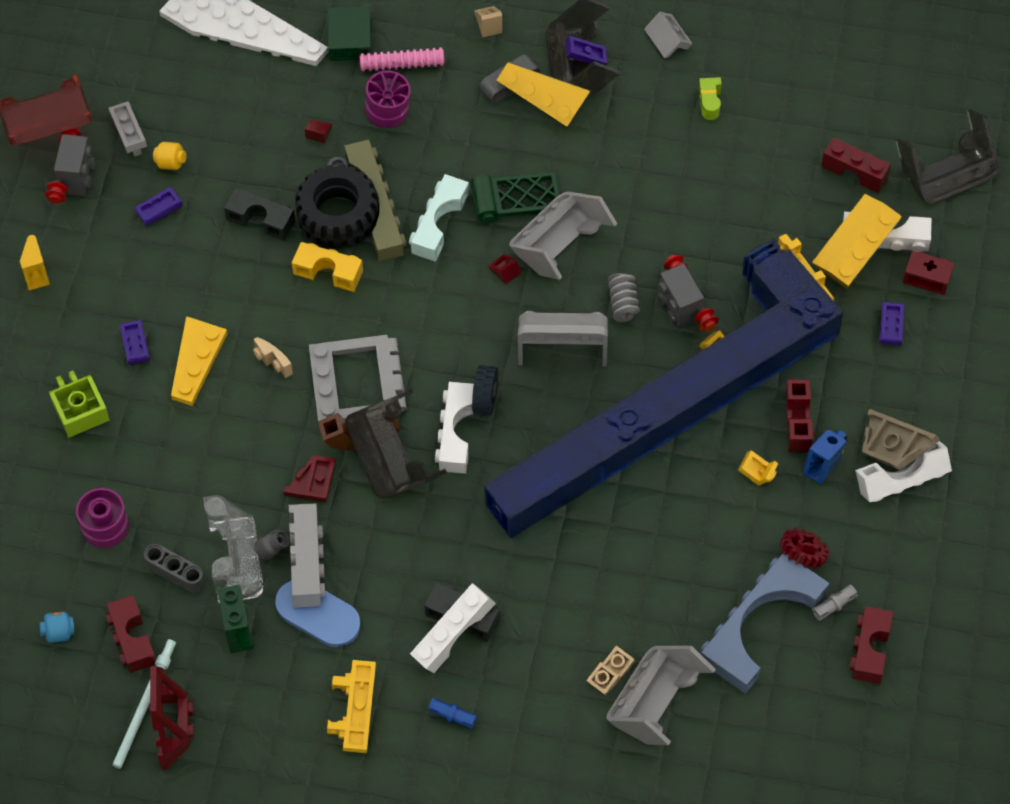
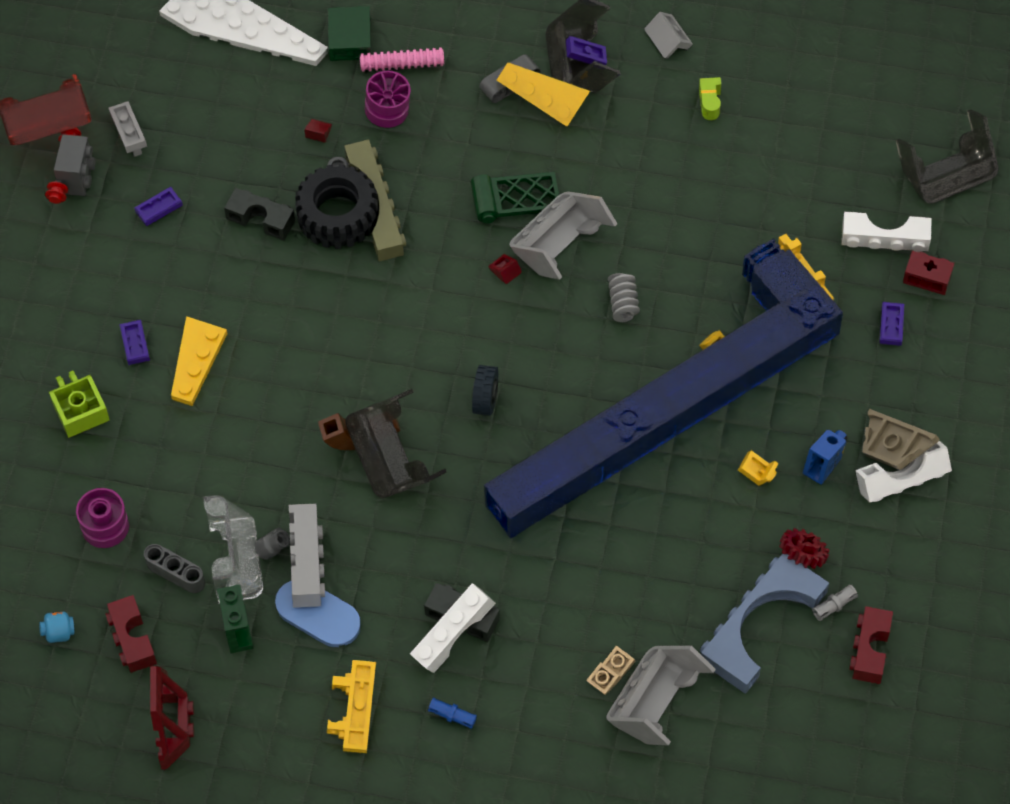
(33, 265): yellow tile -> none
(162, 661): light aqua bar -> none
(169, 155): yellow head -> none
(271, 355): tan slope -> none
(311, 259): yellow arch -> none
(313, 480): dark red wing -> none
(324, 374): light grey hinge -> none
(448, 197): light aqua arch -> none
(454, 451): white arch -> none
(489, 21): tan slope -> none
(563, 329): light grey windscreen -> none
(682, 297): dark grey brick -> none
(798, 415): dark red arch -> none
(856, 240): yellow slope -> none
(870, 169): dark red arch -> none

